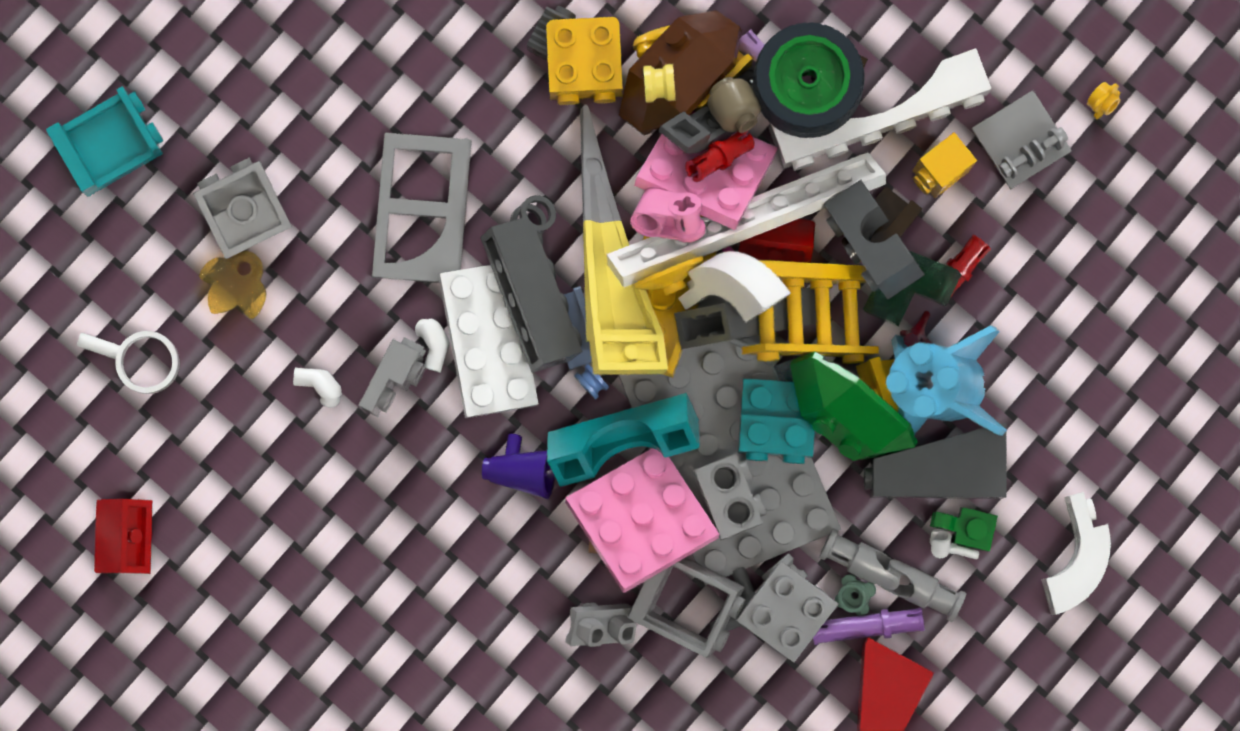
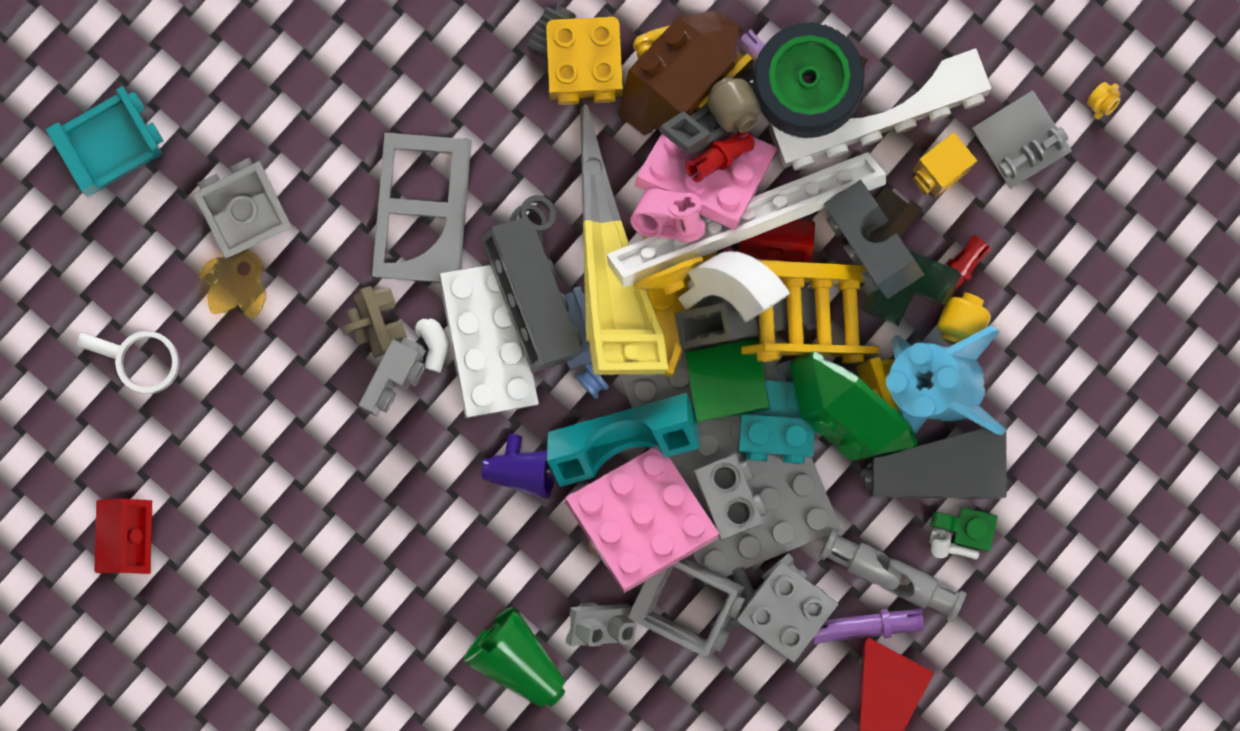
(322, 382): white arm -> none
(371, 325): none -> dark tan hips
(516, 660): none -> green cone
(659, 83): light yellow wheel -> none
(726, 381): none -> green slope
(846, 599): sand green plate -> none
(917, 333): dark red bar -> none
(962, 318): none -> yellow head
(1088, 560): white arch -> none

